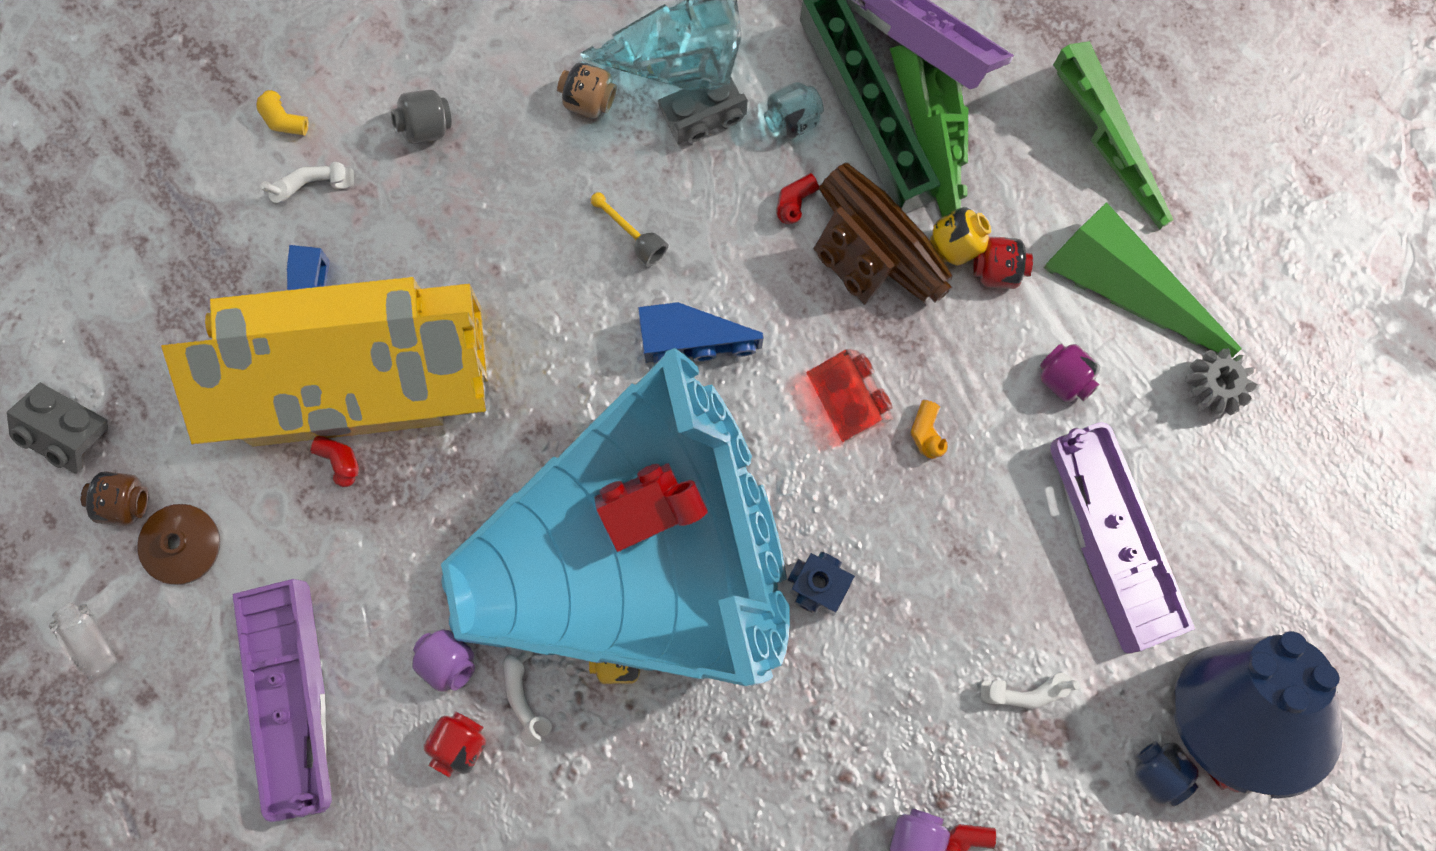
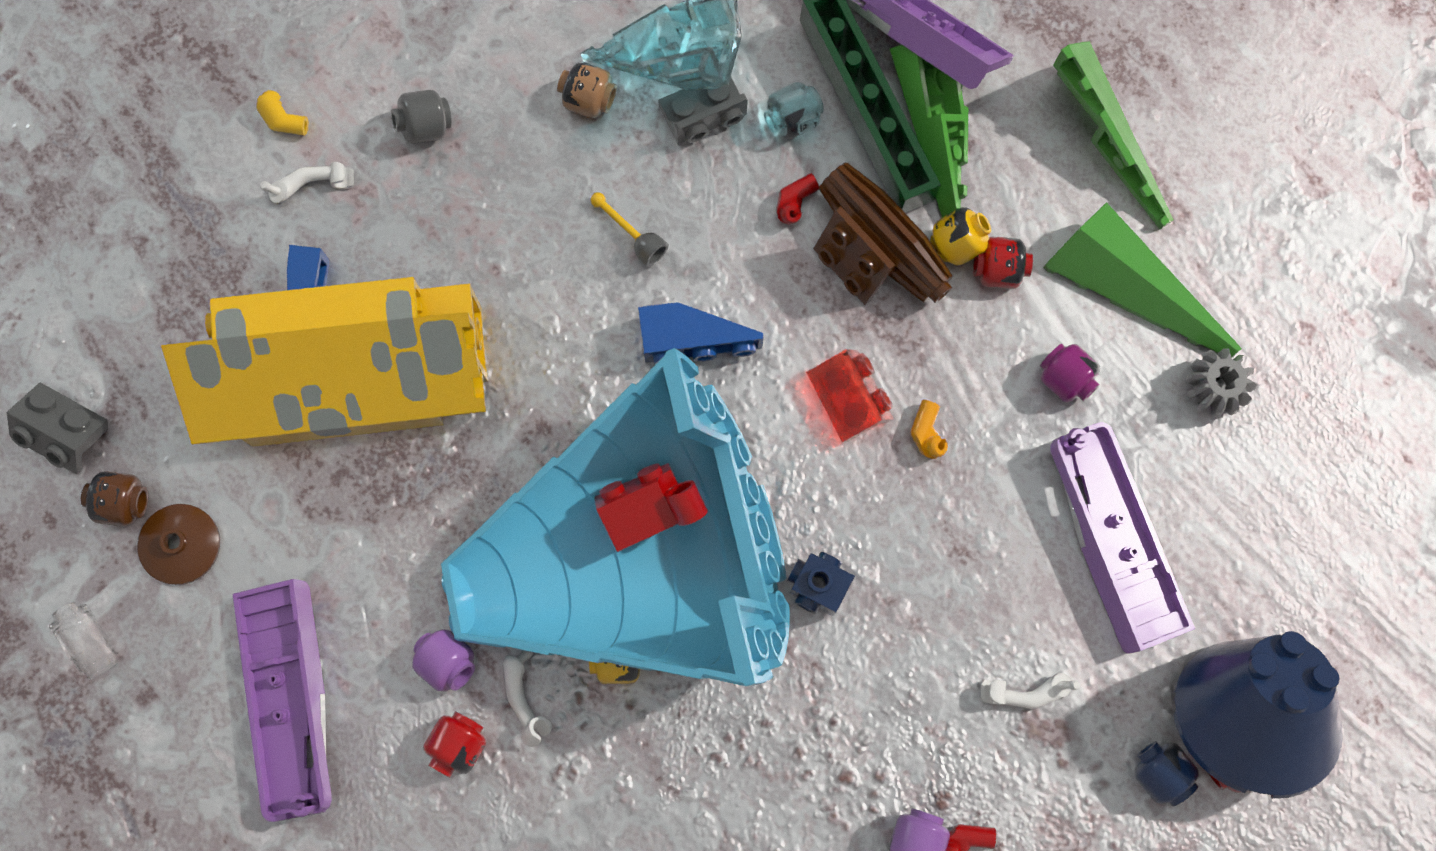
(341, 458): red arm -> none

